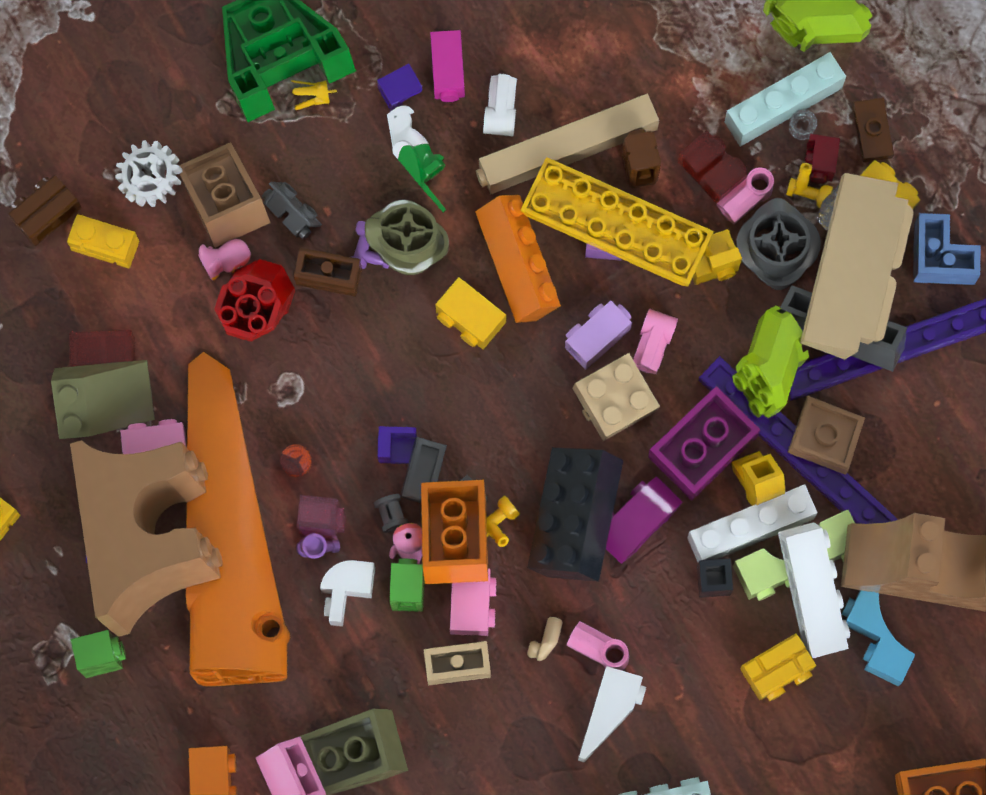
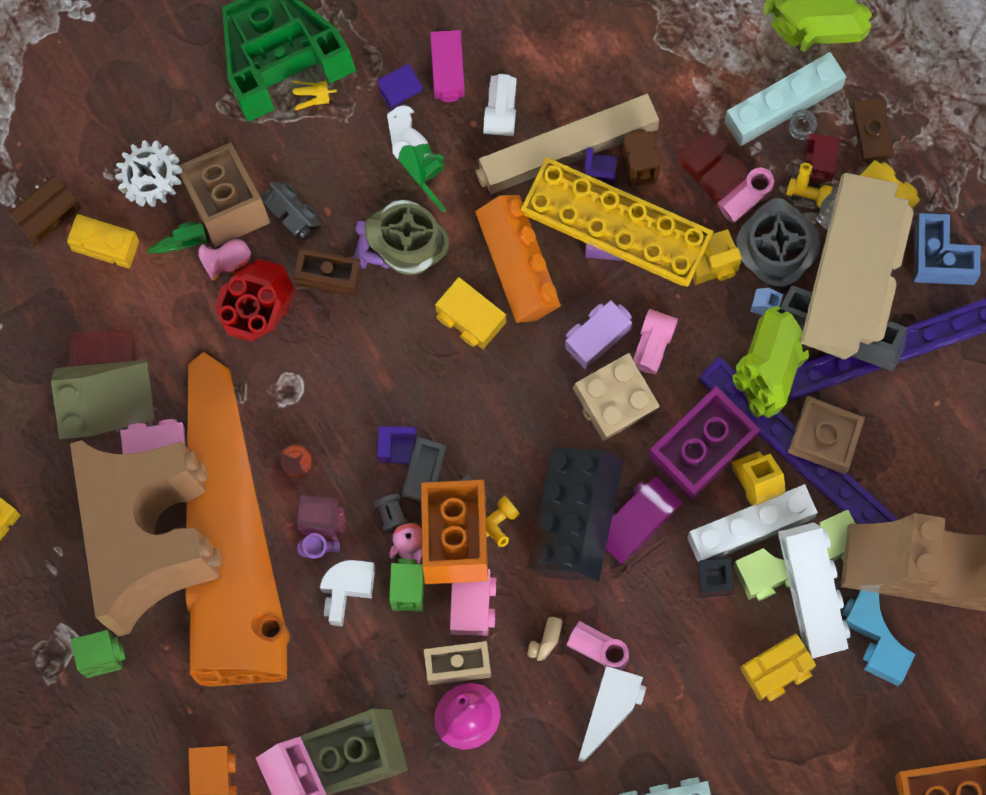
(186, 236): none -> green plate
(467, 716): none -> dark pink helmet
(600, 167): none -> dark purple panel
(765, 299): none -> light blue piece

